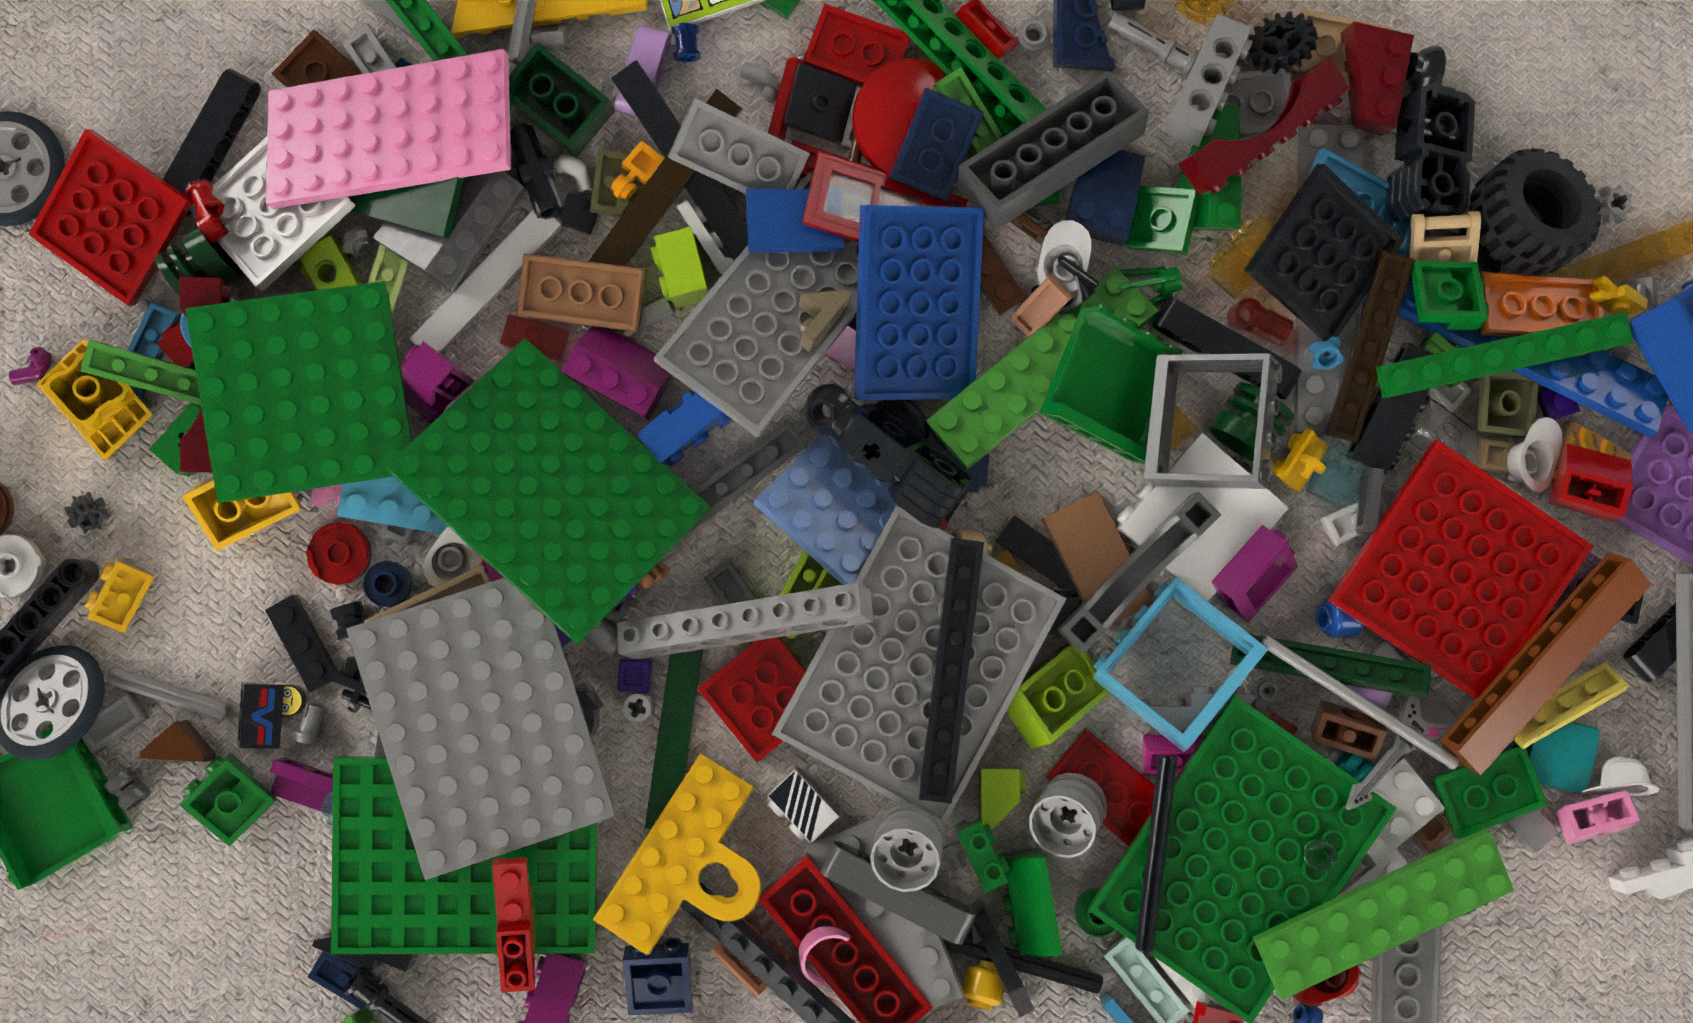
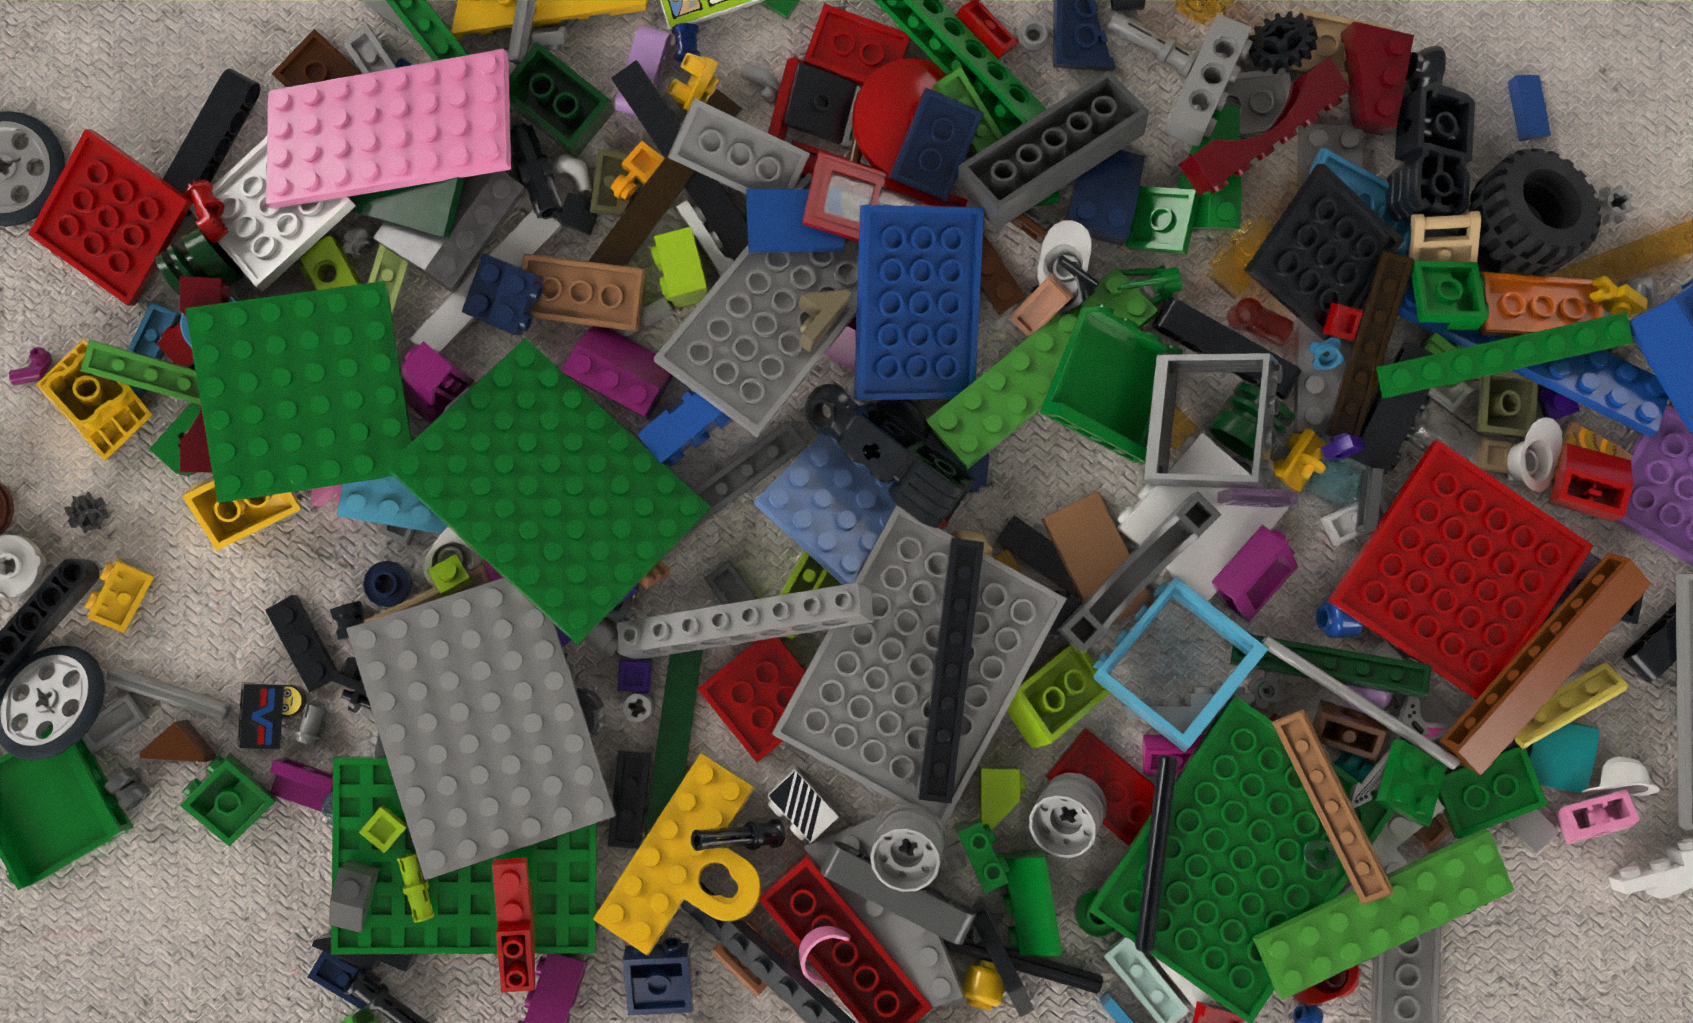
(339, 553): red tile -> none
(352, 895): none -> dark grey slope
(383, 828): none -> lime plate
(415, 887): none -> lime pin
(449, 576): none -> lime plate
(503, 295): none -> dark blue plate
(546, 338): clear red plate -> none
(629, 799): none -> black plate
(701, 83): none -> yellow hips
(762, 836): none -> black pin
(1257, 497): none -> clear purple tile
(1333, 807): none -> medium nougat tile
(1342, 321): none -> red tile
(1342, 446): none -> dark purple plate
(1411, 782): none -> green plate
(1529, 107): none -> blue slope

